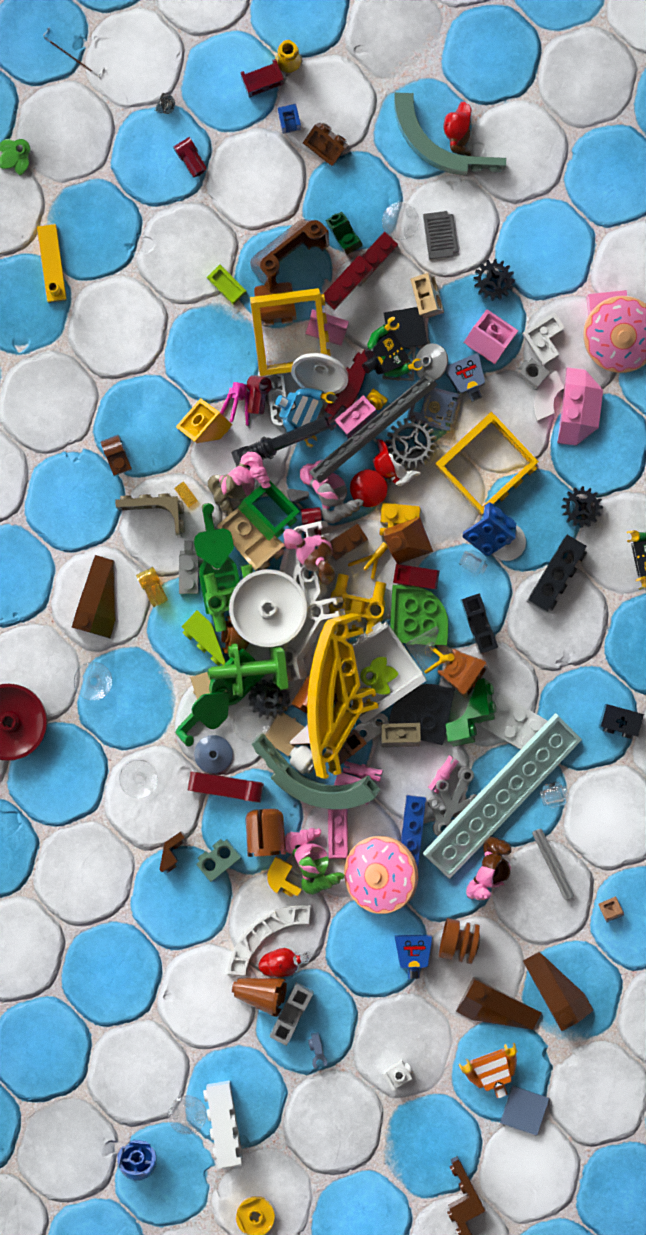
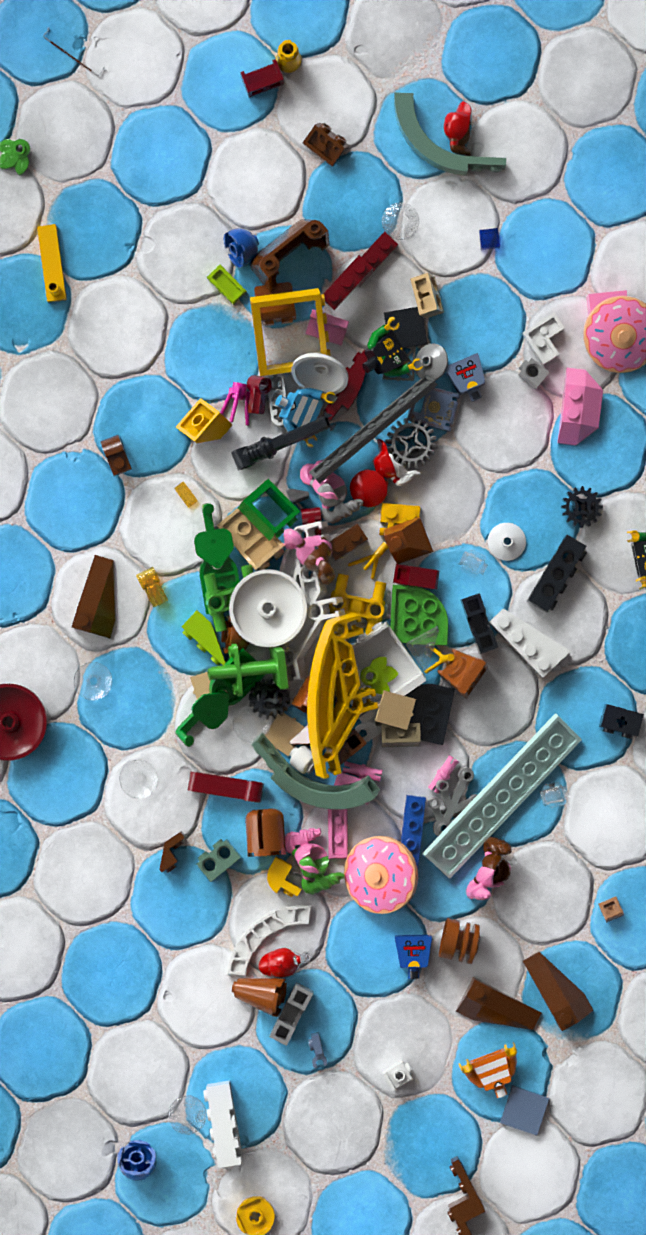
(163, 501): dark tan bracket -> none
(165, 104): clear smoke plate -> none
(188, 154): dark red piece -> none
(188, 570): light grey hinge -> none
(220, 746): sand blue dish -> none
(239, 481): hair -> none
(242, 246): none -> blue cylinder
(289, 118): blue window -> none
(344, 233): dark green slope -> none
(356, 416): bright pink panel -> none
(376, 399): yellow plate -> none
(395, 710): none -> tan piece
(440, 234): flat silver window -> none
(480, 709): green arch -> none
(489, 239): none -> clear blue tile
(490, 336): bright pink slope -> none
(492, 531): blue bracket -> none
(504, 275): black gear -> none
(513, 722): white plate -> none
(515, 481): yellow window -> none
(530, 644): none -> white wedge
(545, 396): white tile -> none
(553, 864): light grey axle -> none

